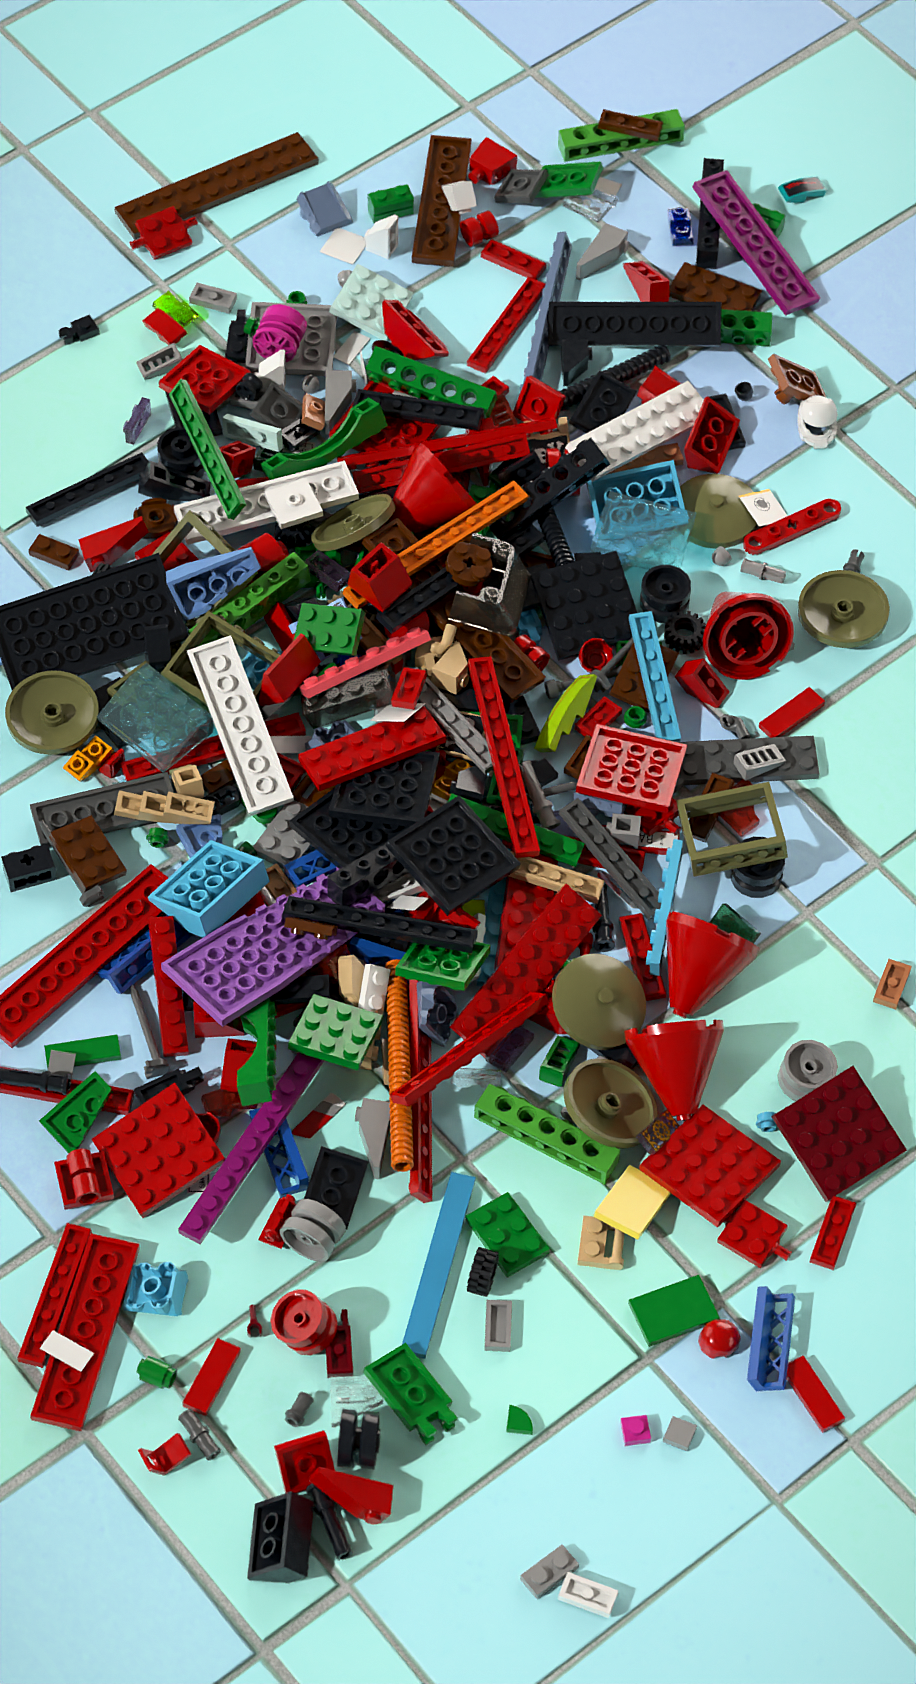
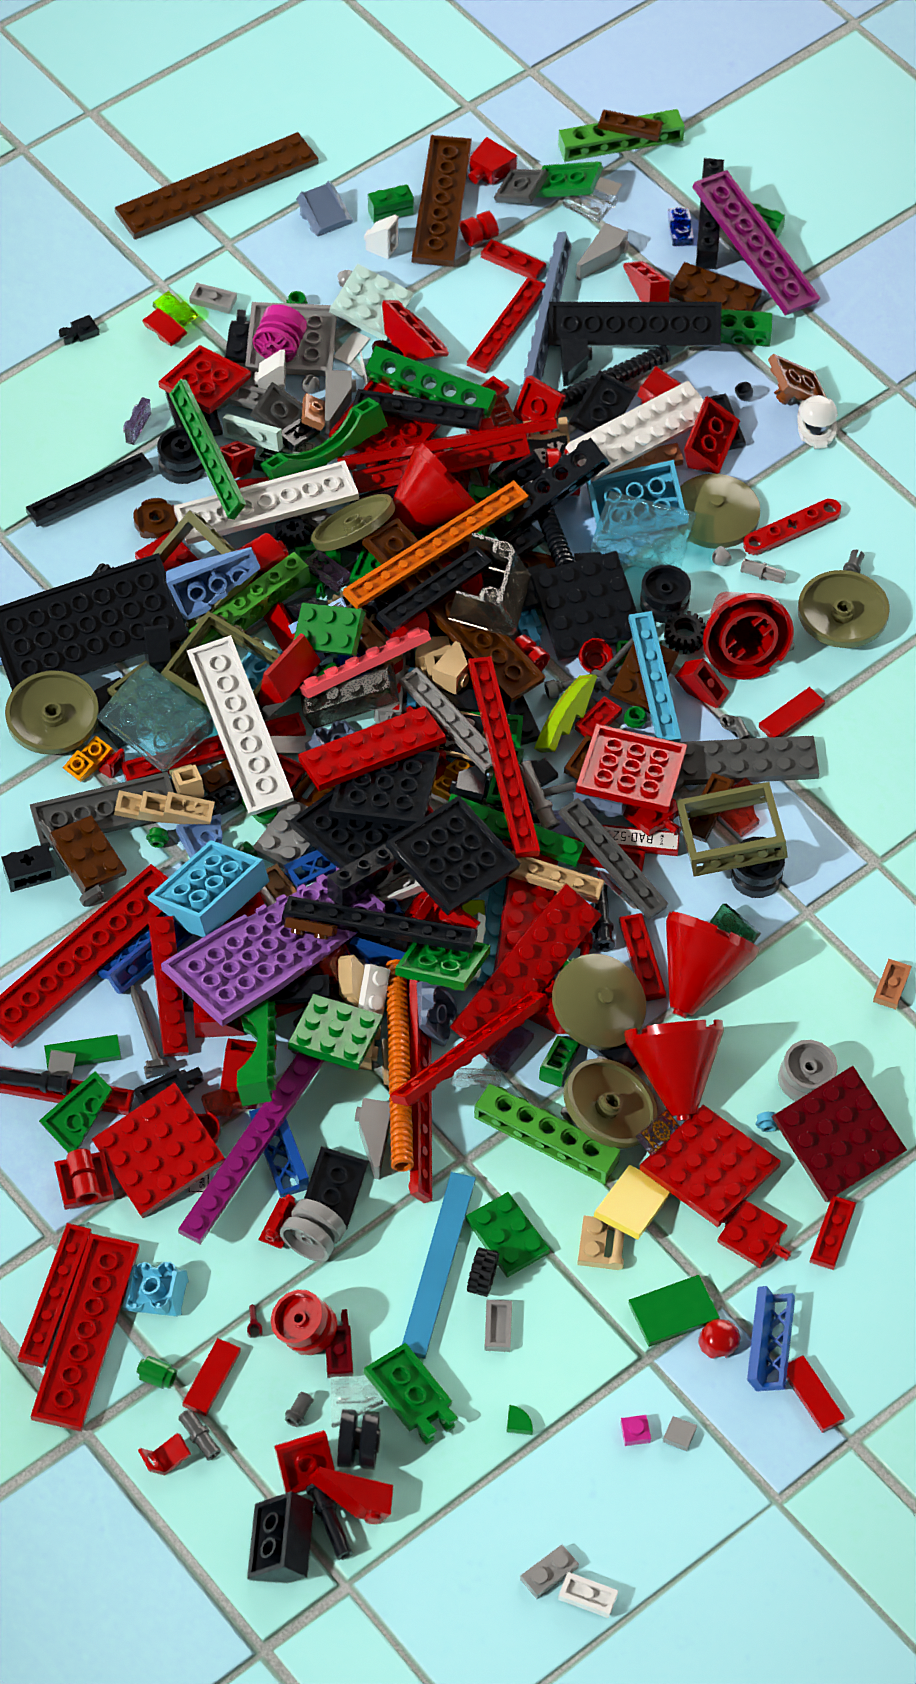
(53, 552): reddish brown plate -> none
(66, 1350): white sticker -> none
(111, 543): red slope -> none
(163, 232): red plate -> none
(163, 368): light grey slope -> none
(171, 484): black slope -> none
(249, 386): black wheel -> none
(251, 326): green plate -> none
(293, 503): white plate -> none
(318, 1117): red sticker -> none
(344, 245): white sticker -> none
(380, 577): red slope -> none
(395, 713): white sticker -> none
(407, 902): white sticker -> none
(408, 688): red plate -> none
(446, 641): tan arm -> none
(460, 196): white slope -> none
(471, 553): reddish brown plate -> none
(625, 829): light grey brick -> none
(666, 898): medium azure plate -> none
(749, 771): light grey slope -> none
(763, 507): white sticker -> none
(798, 189): slope -> none

